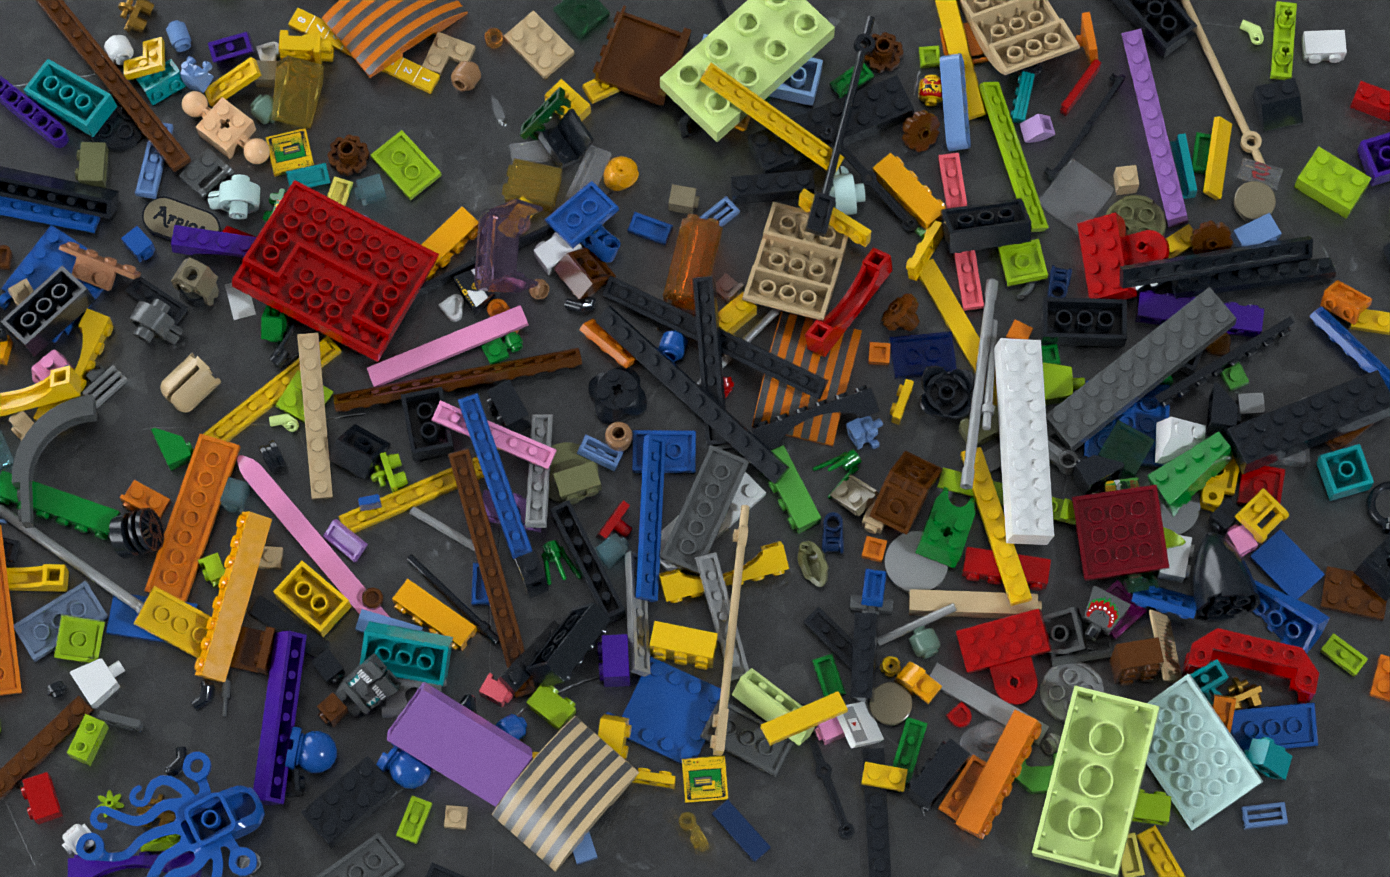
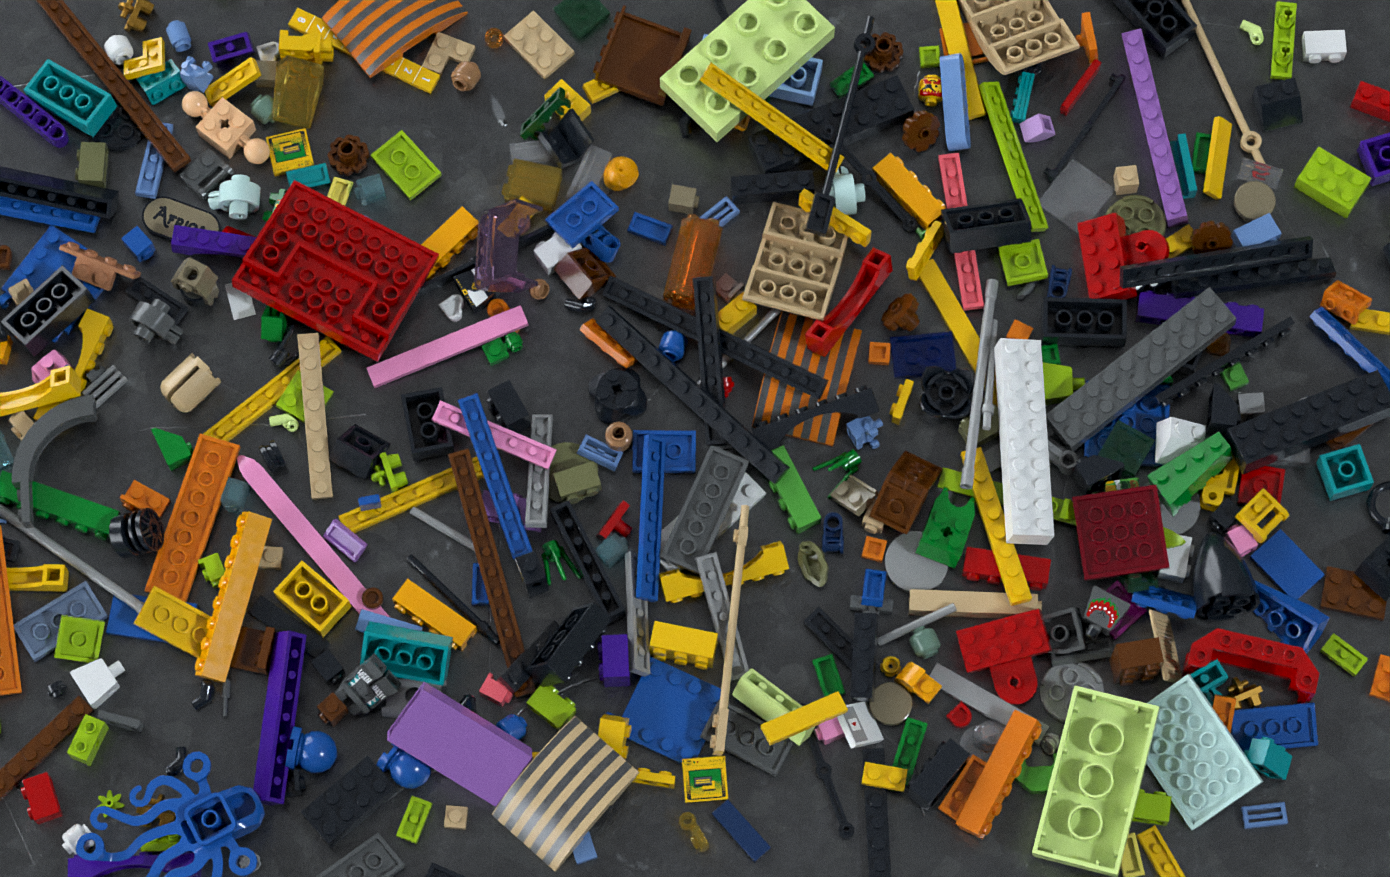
(463, 378): reddish brown plate -> none

